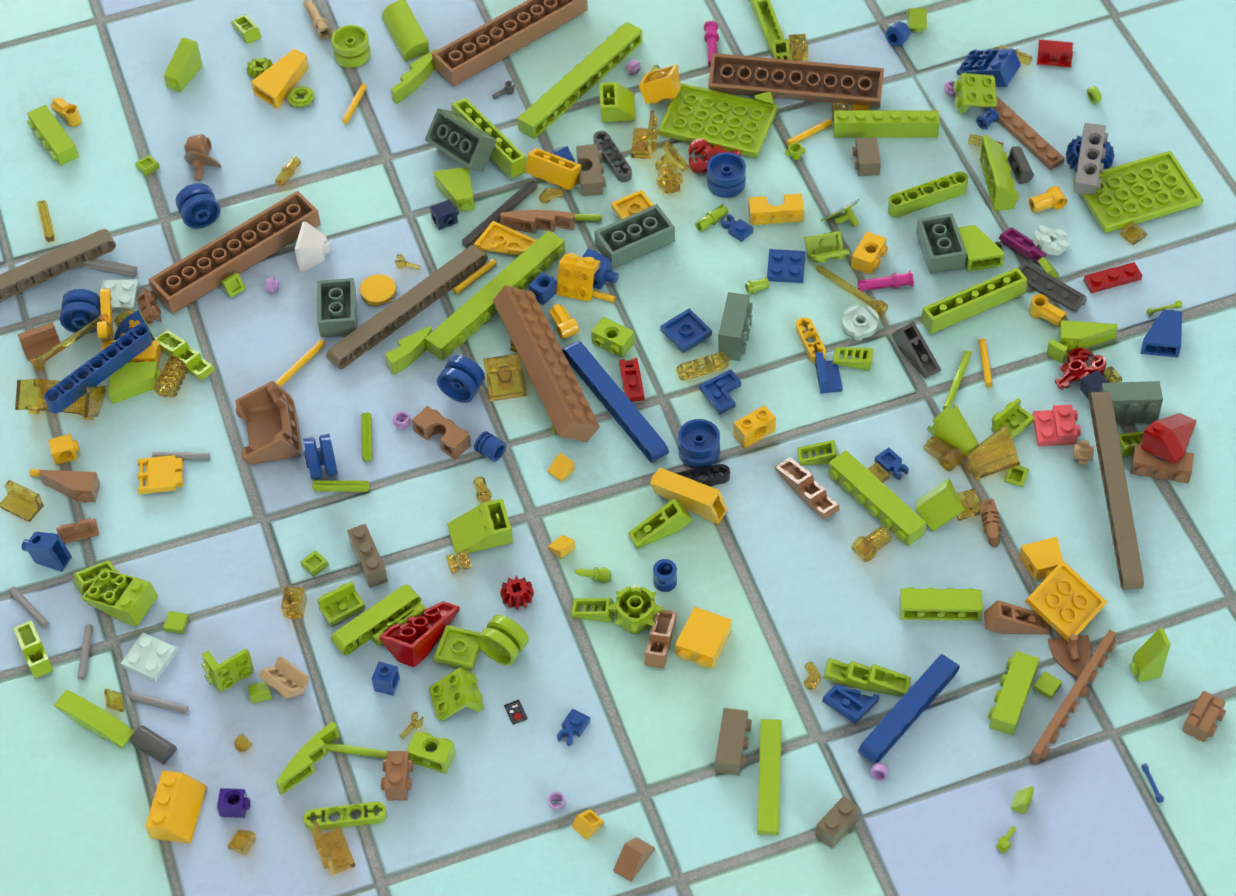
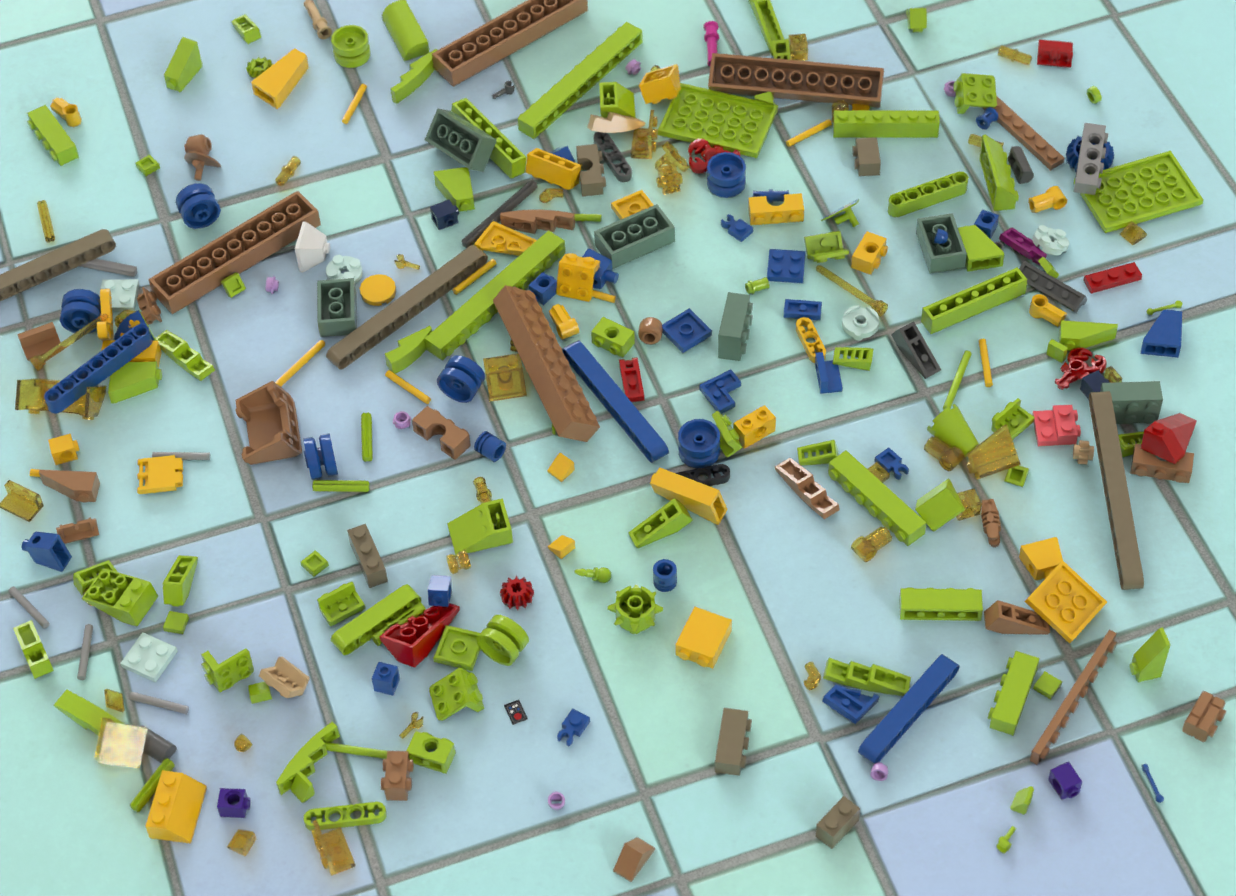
(120, 744): none -> clear yellow bracket
(150, 786): none -> lime axle
(171, 378): clear yellow piece -> none
(179, 580): none -> lime slope
(291, 596): clear yellow brick -> none
(302, 787): none -> lime slope
(303, 92): lime gear -> none
(342, 263): none -> light aqua plate
(408, 387): none -> yellow bar
(439, 590): none -> blue brick
(587, 823): yellow slope -> none
(602, 615): lime slope -> none
(614, 123): none -> tan slope
(650, 330): none -> medium nougat head
(660, 639): medium nougat slope -> none
(711, 218): lime pin -> none
(712, 364): clear yellow beam -> none
(728, 437): none -> lime bracket
(769, 777): lime tile -> none
(771, 195): none -> blue pin
(795, 151): lime plate -> none
(802, 308): none -> blue plate
(895, 281): dark pink pin -> none
(897, 33): blue head -> none
(941, 236): none -> blue hinge
(987, 222): none -> blue brick
(998, 63): blue slope -> none
(1065, 781): none -> dark purple brick
(1071, 655): medium nougat shield -> none

